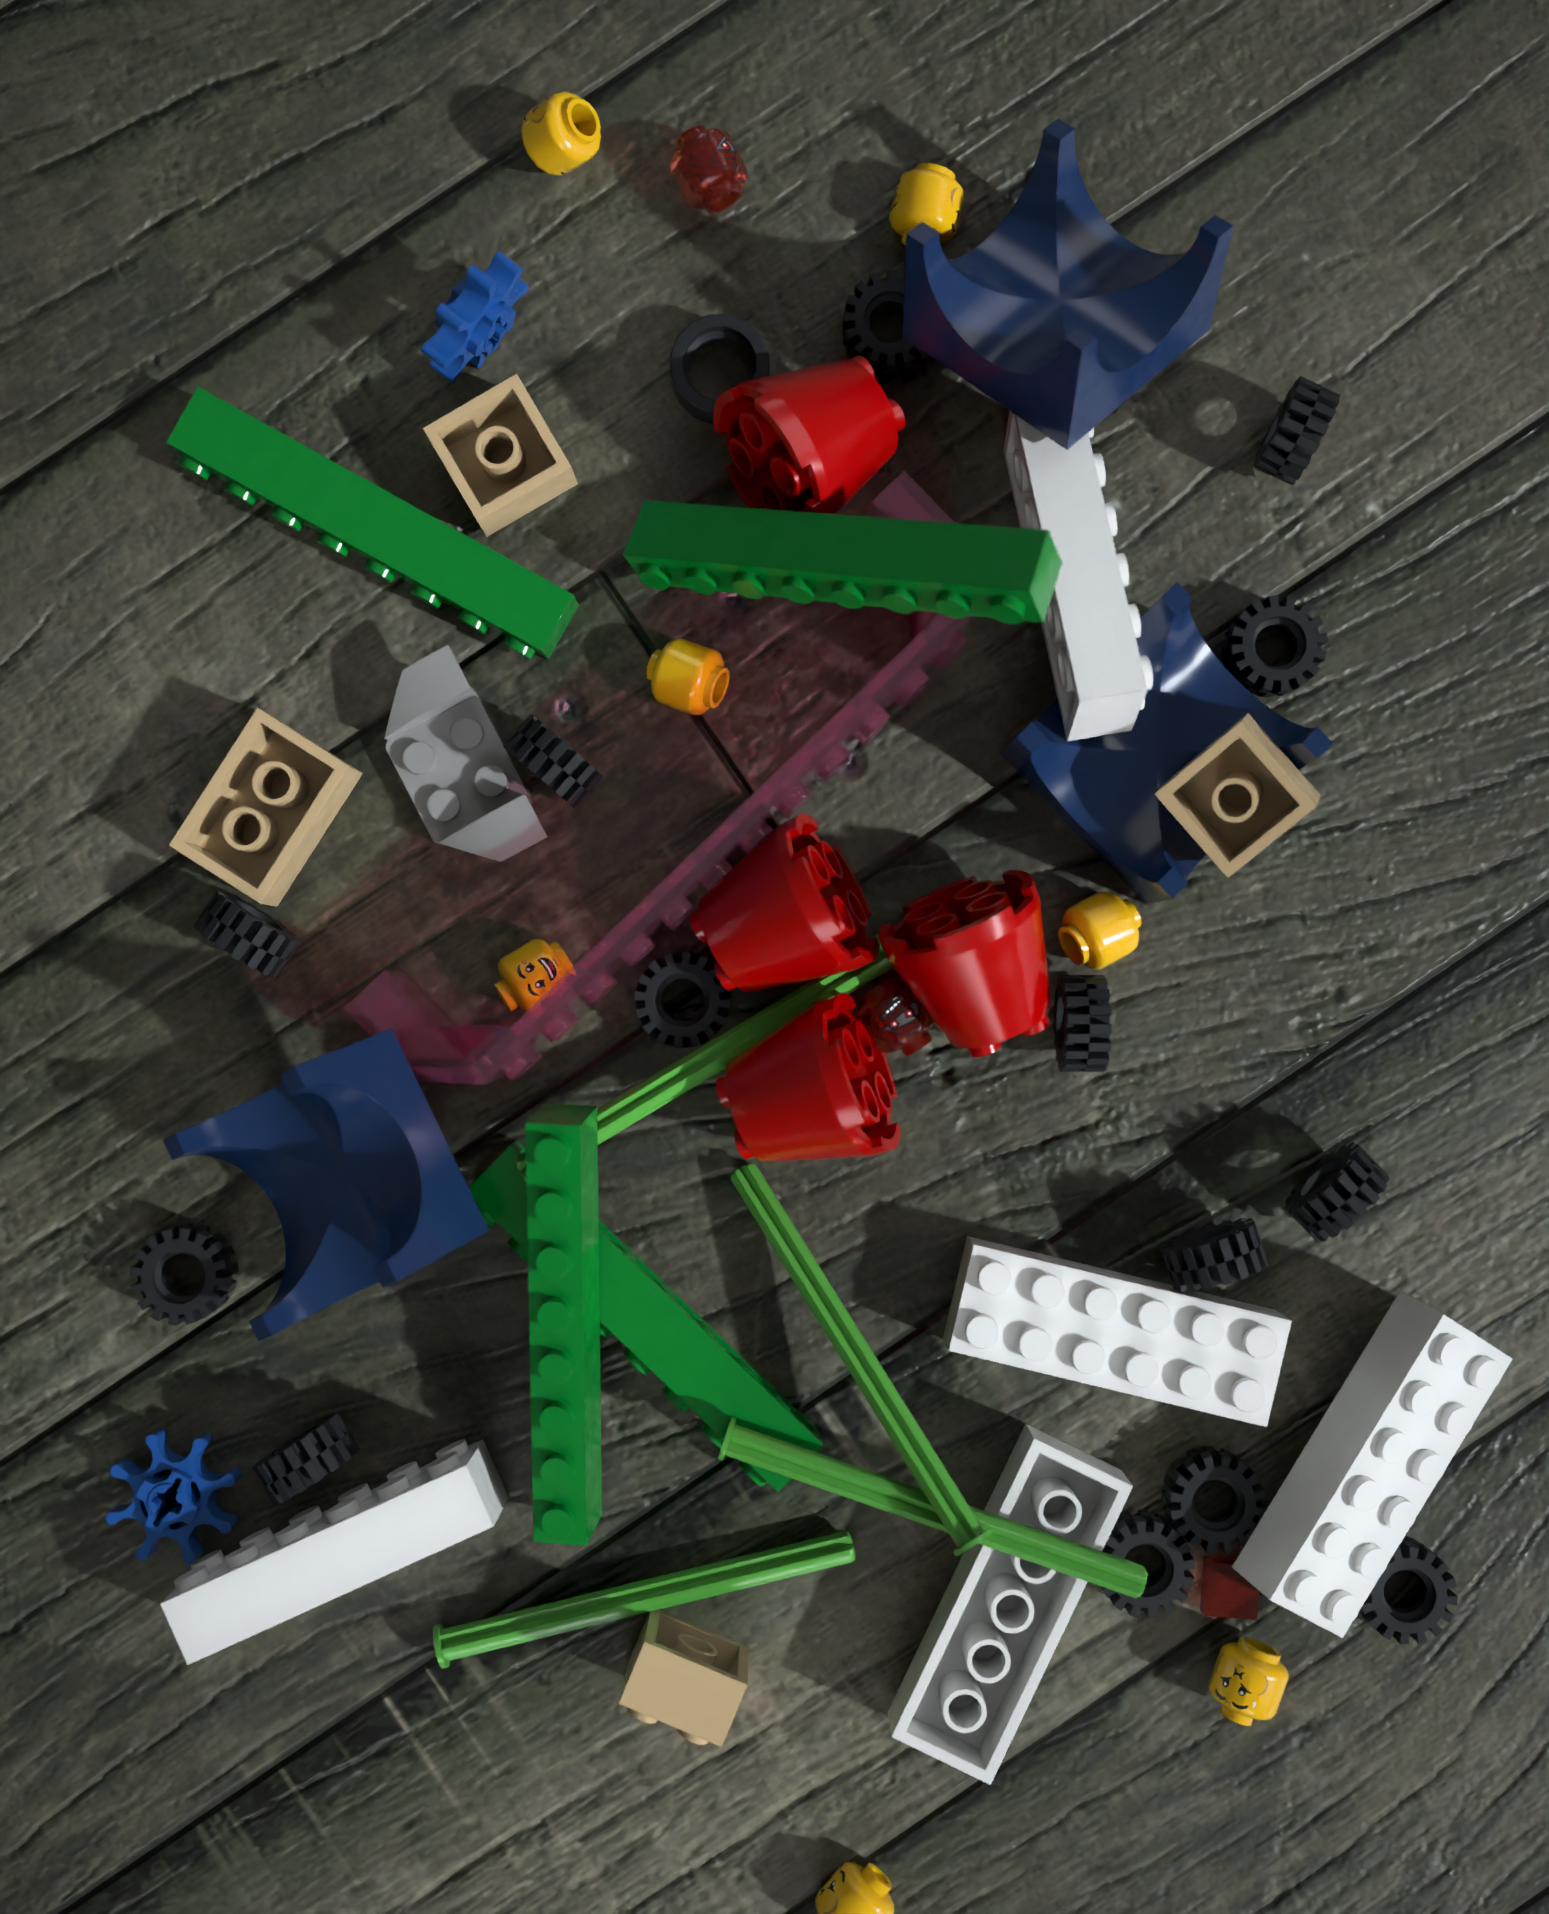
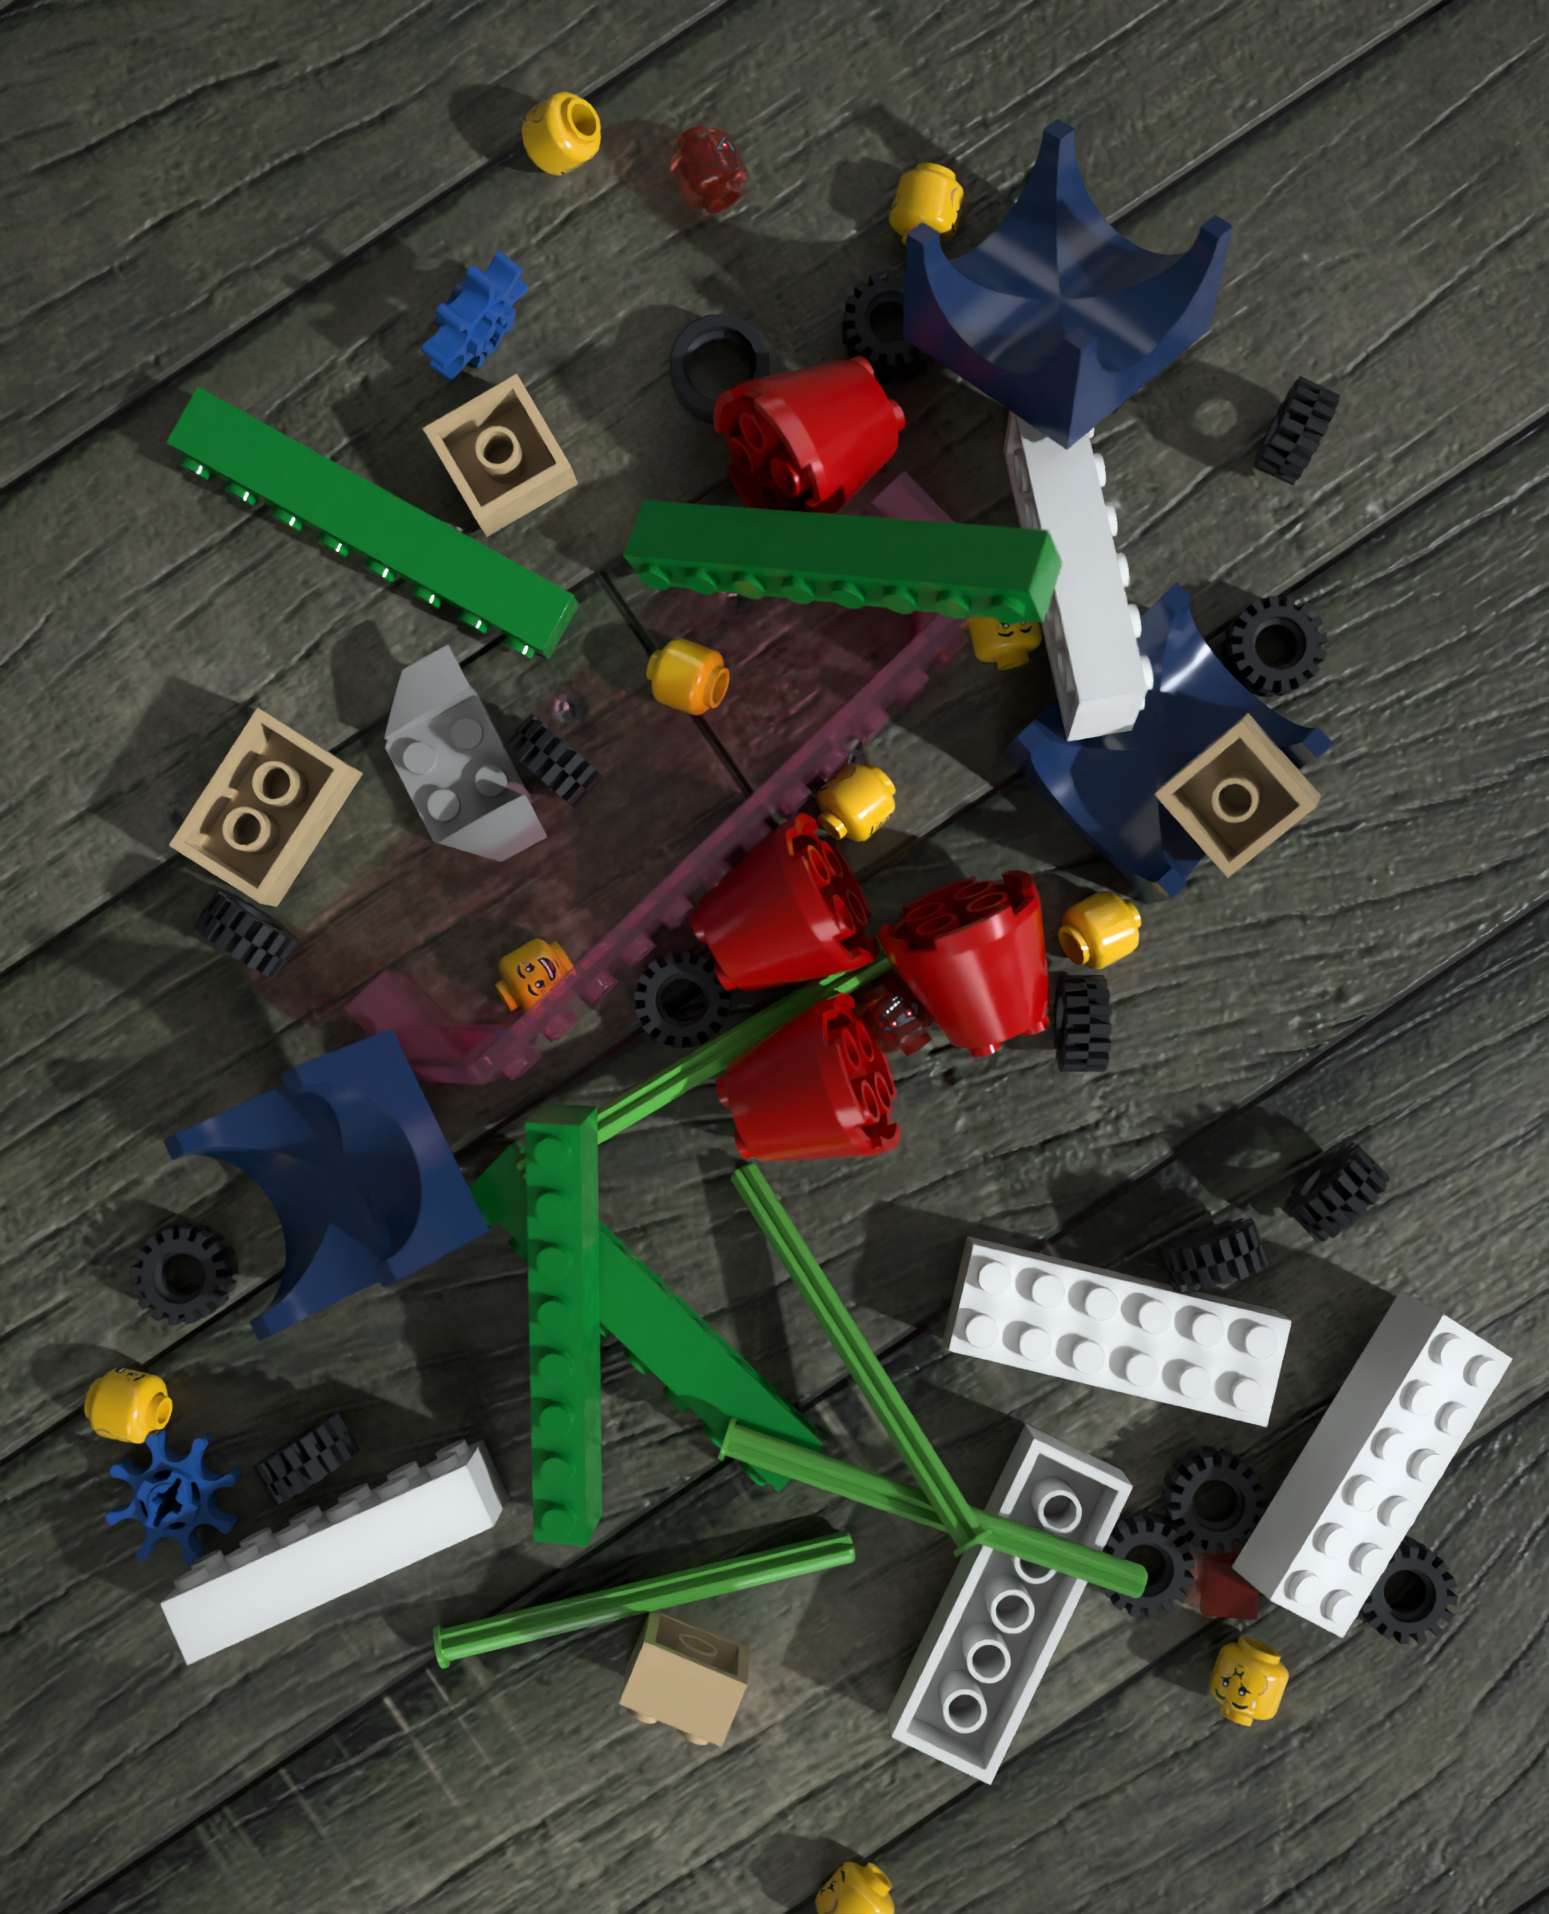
(127, 1405): none -> yellow head
(855, 802): none -> yellow head
(1004, 642): none -> yellow head

